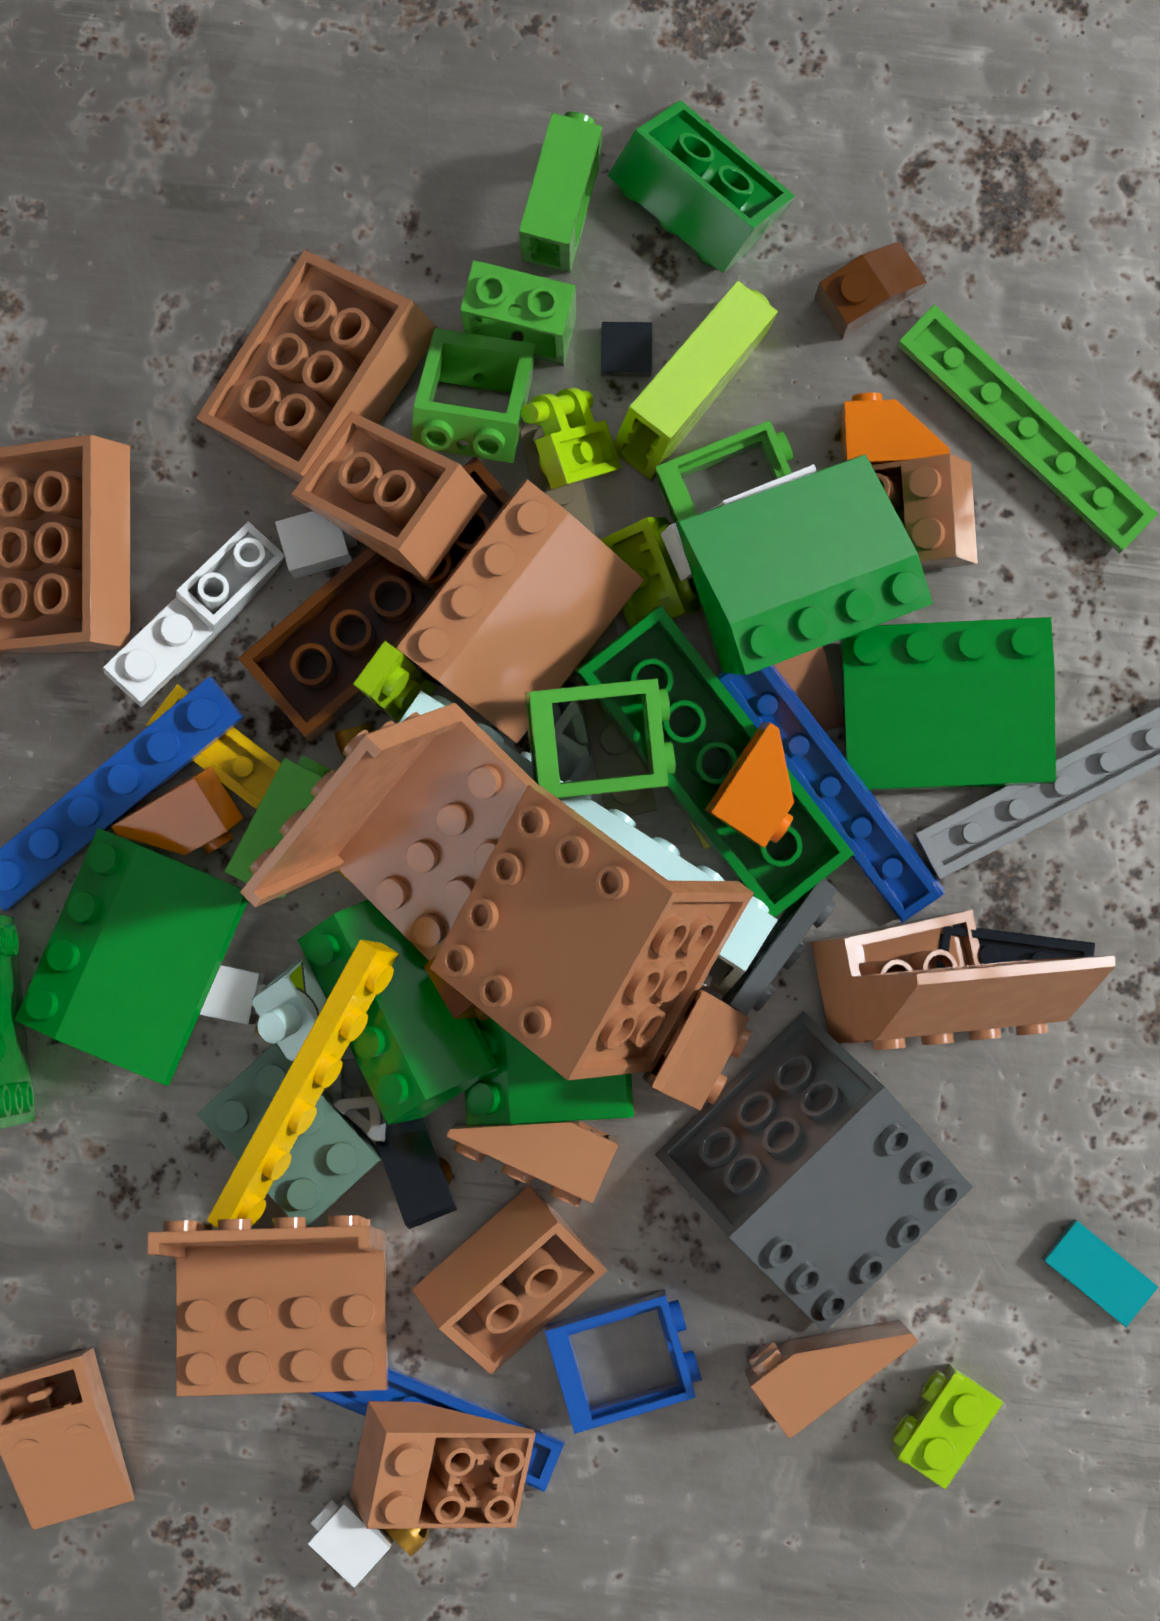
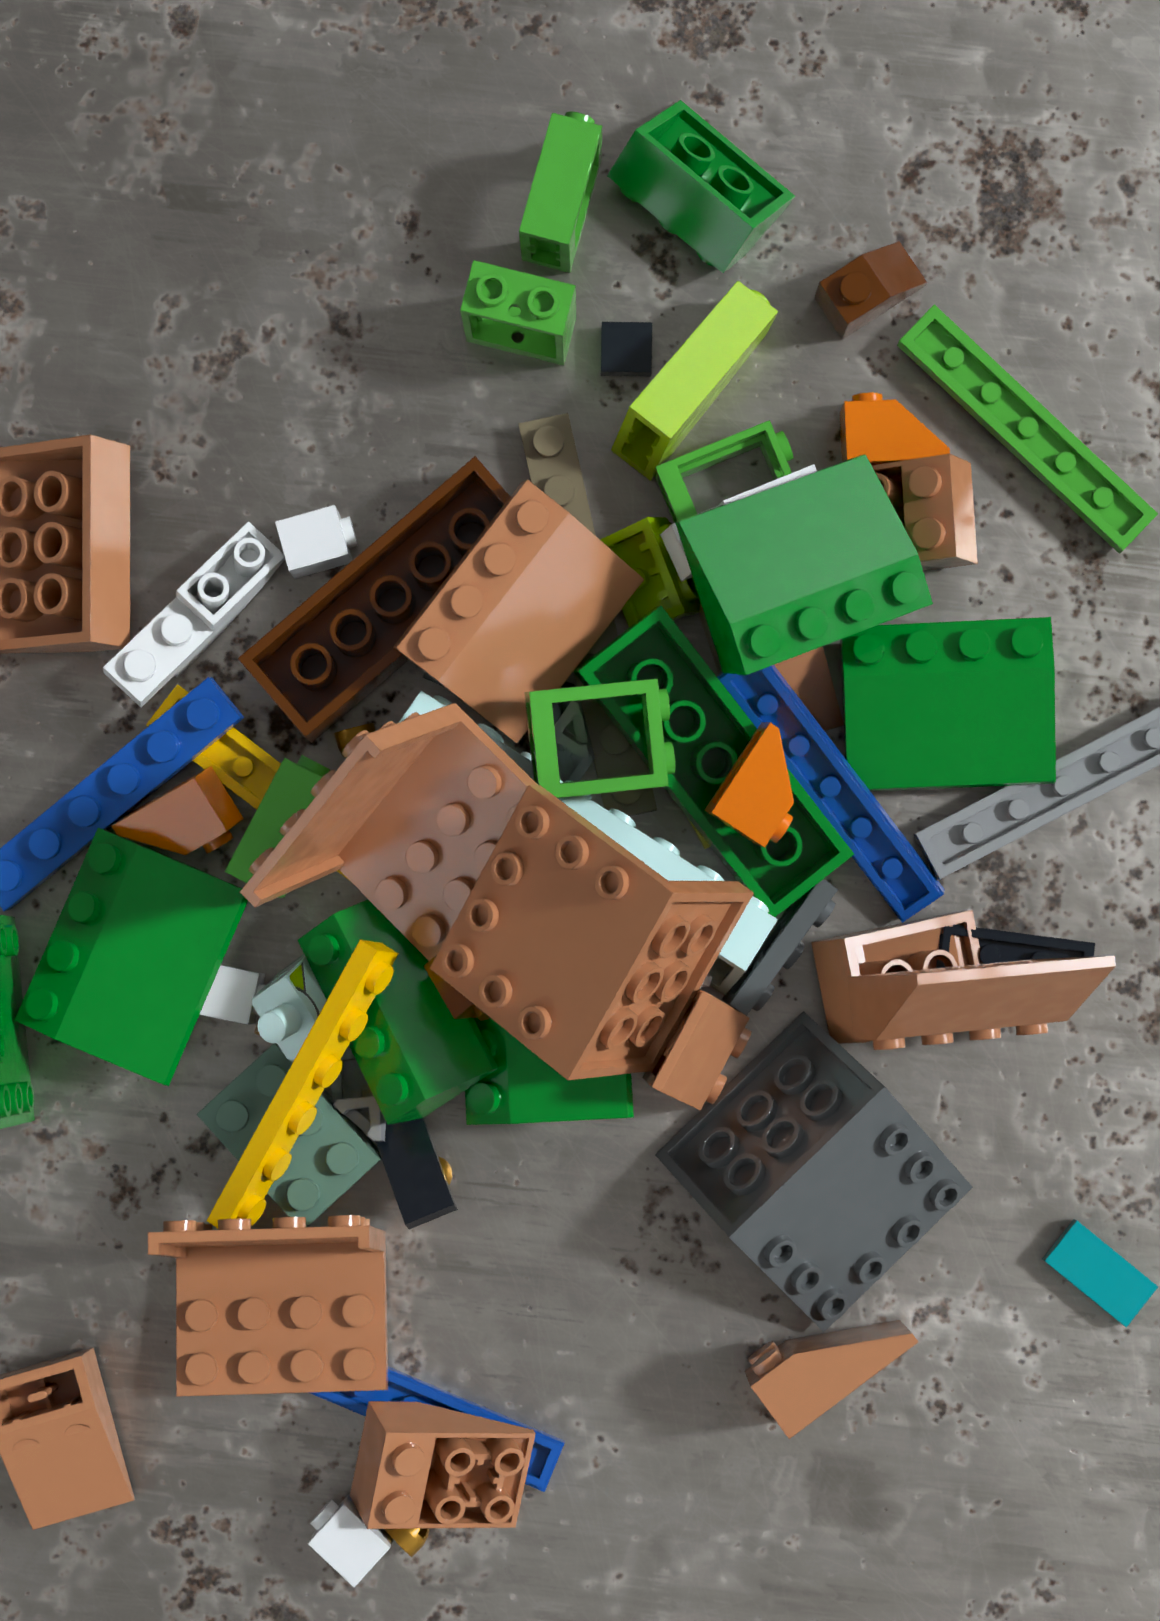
(312, 359): nougat slope -> none
(391, 494): nougat slope -> none
(392, 682): lime plate -> none
(477, 363): bright green window -> none
(508, 1280): nougat slope -> none
(560, 1153): nougat slope -> none
(569, 1374): blue window -> none
(573, 443): lime plate -> none
(944, 1425): lime bracket -> none

